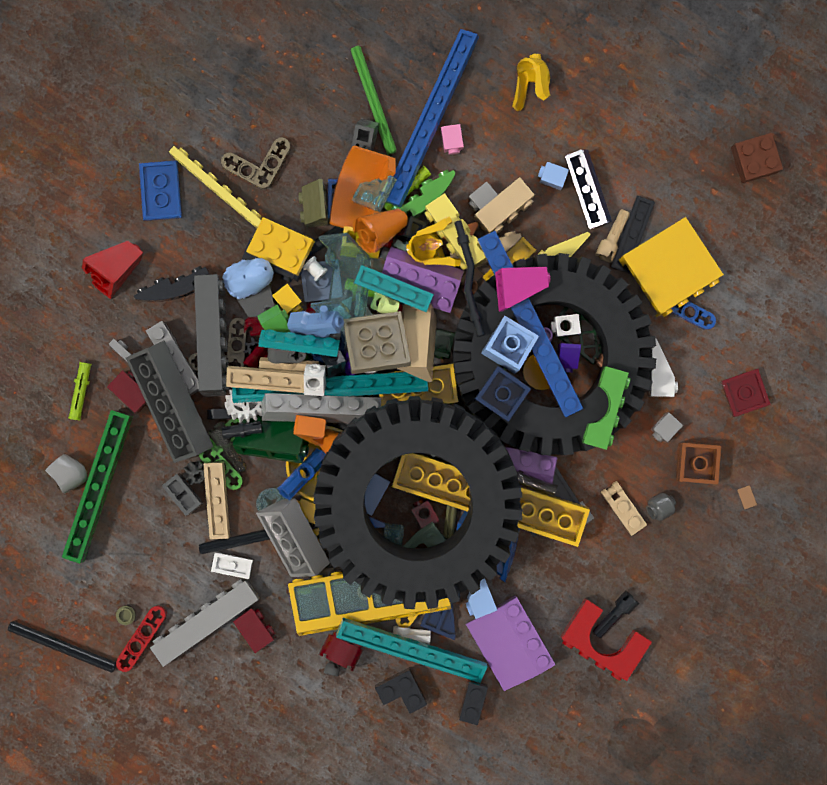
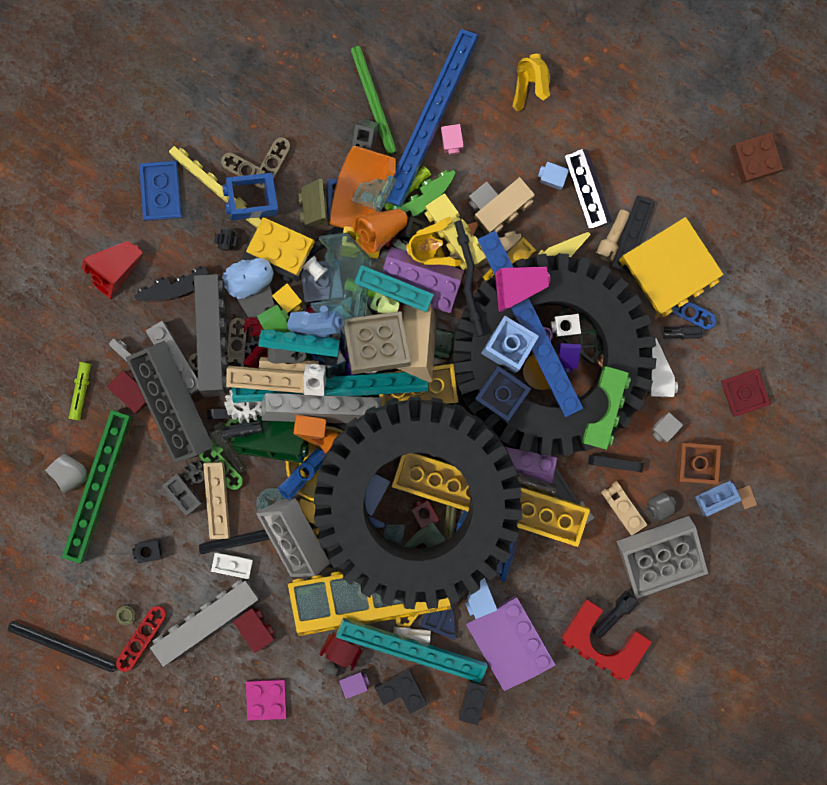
(155, 547): none -> black brick
(226, 240): none -> black gear
(254, 212): none -> blue window
(266, 699): none -> dark pink plate
(354, 684): none -> medium lavender brick
(615, 463): none -> black beam
(662, 557): none -> light grey slope
(682, 332): none -> black axle
(717, 498): none -> medium blue hinge

